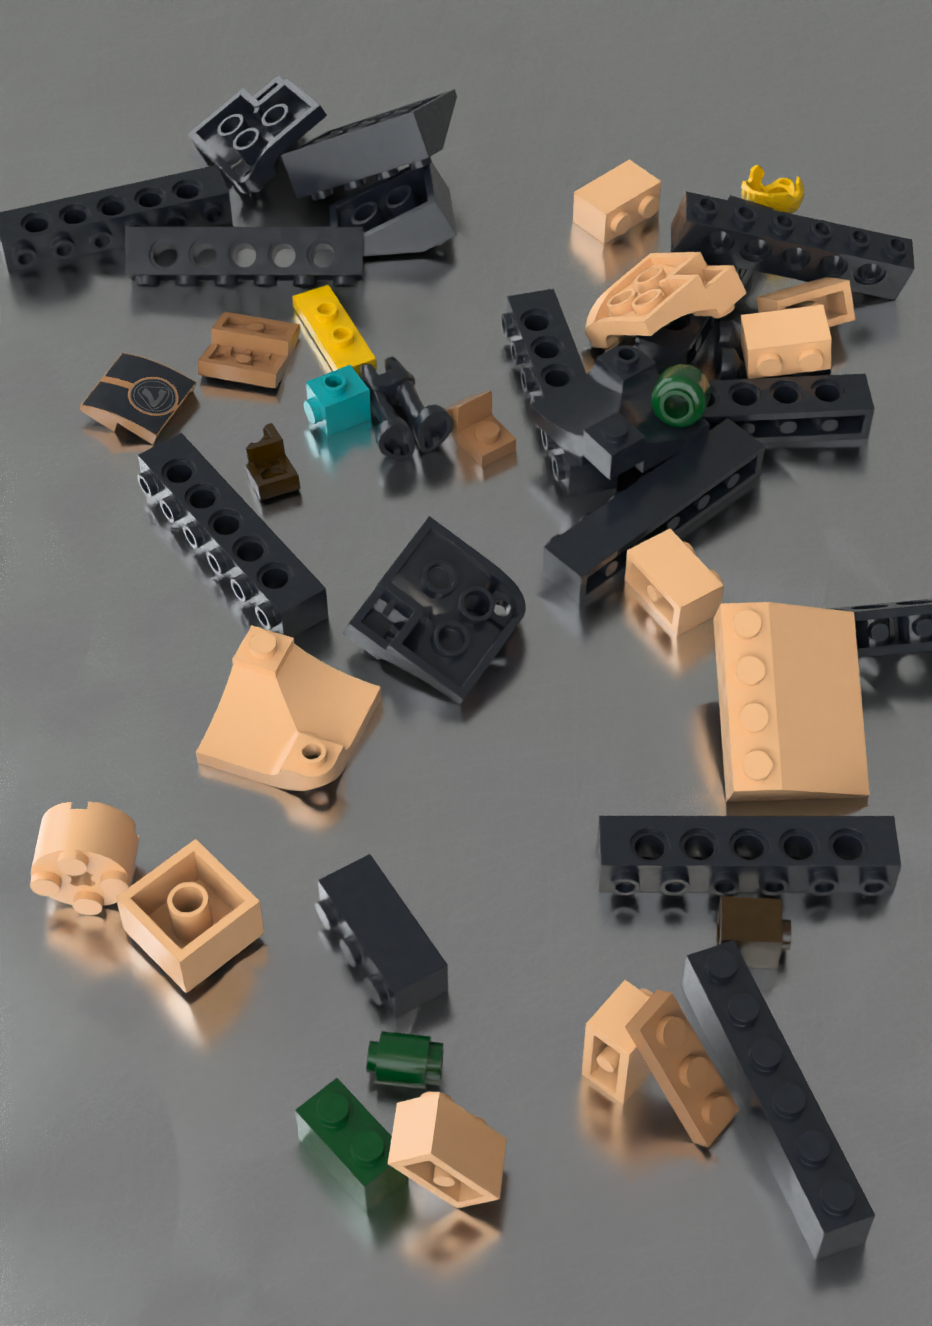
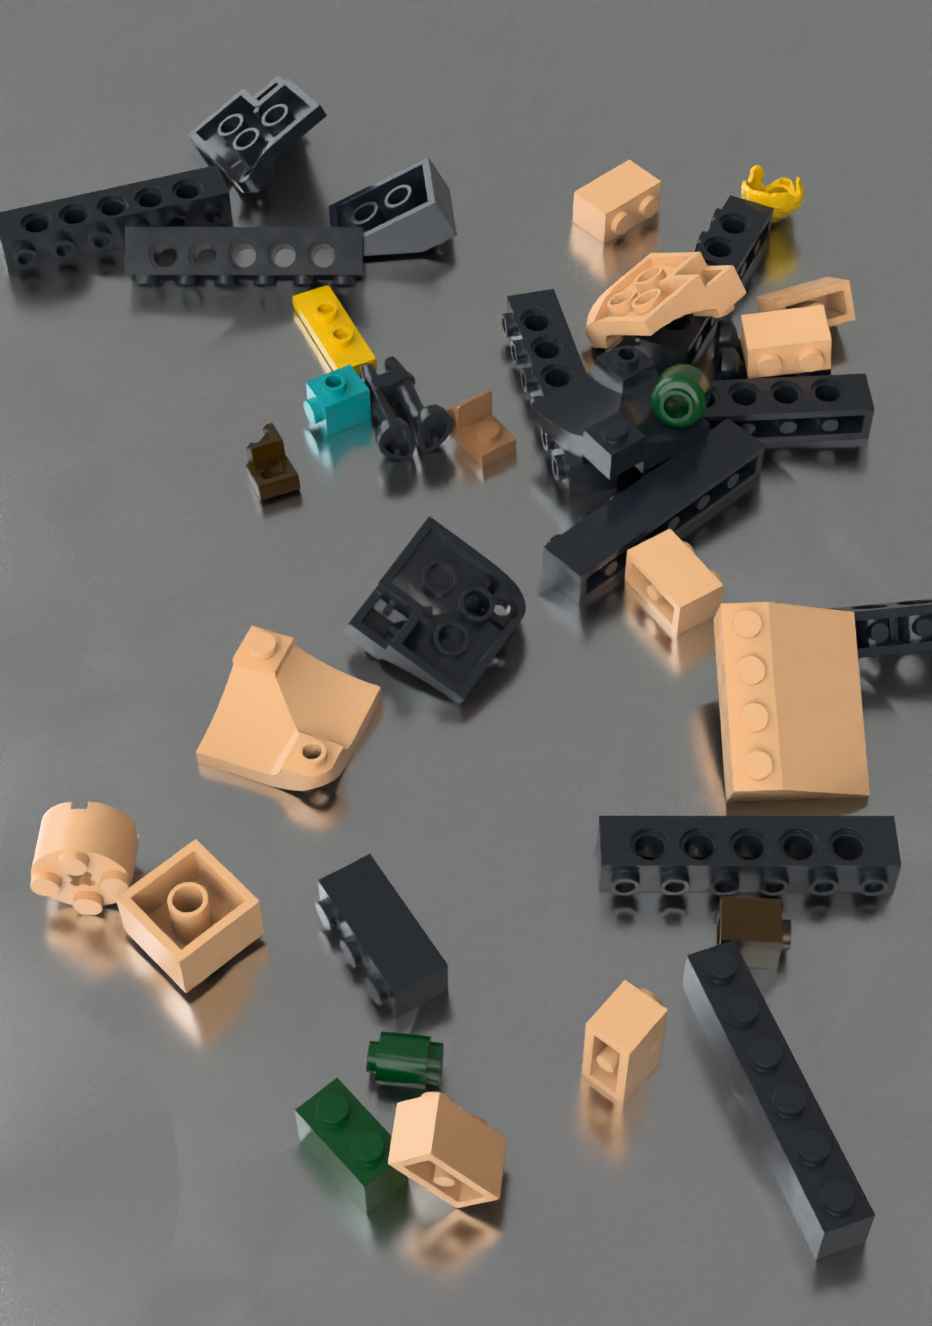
(138, 396): black slope -> none
(232, 537): black brick -> none
(249, 349): medium nougat slope -> none
(371, 147): black slope -> none
(682, 1067): medium nougat plate -> none
(791, 245): black brick -> none

